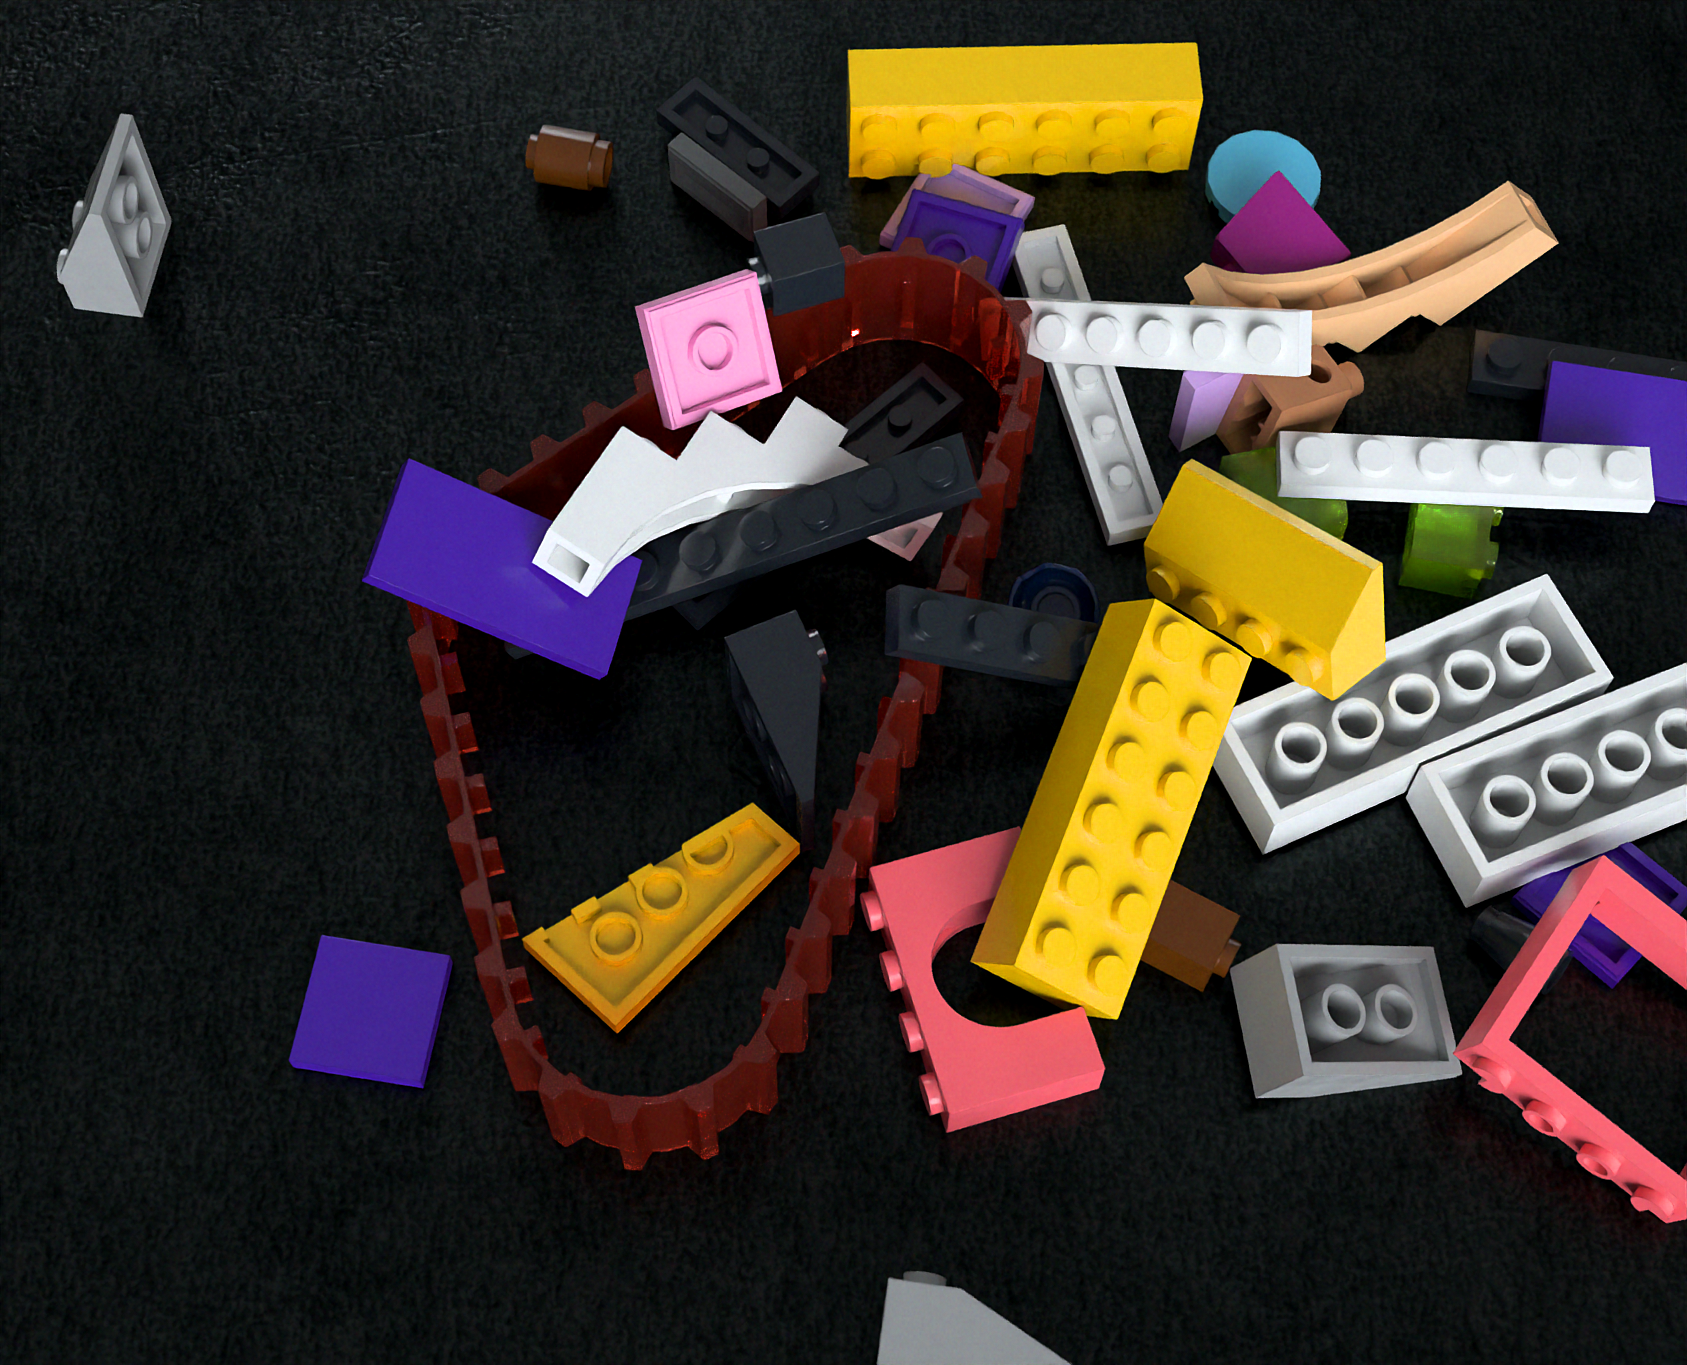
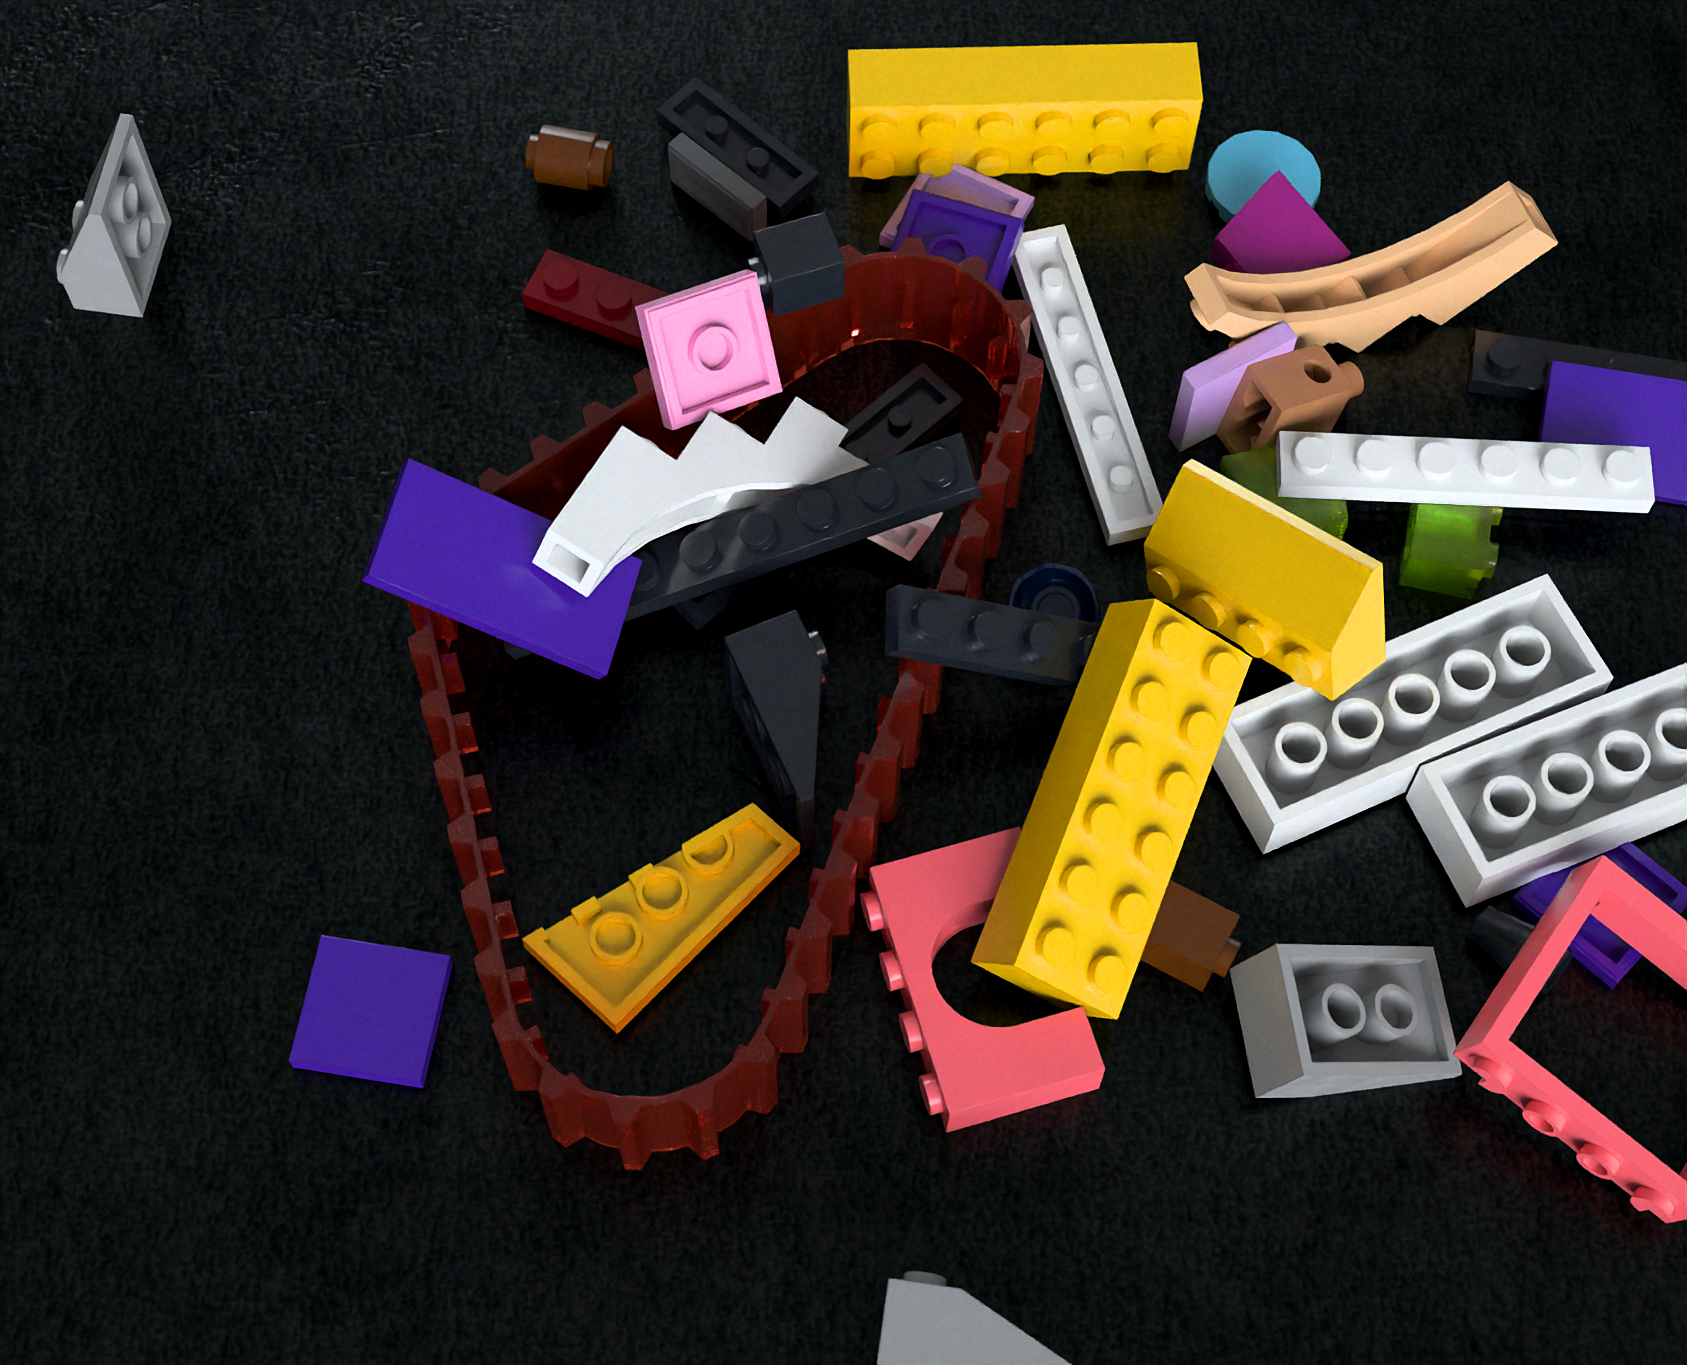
(589, 297): none -> dark red plate
(1172, 336): white plate -> none

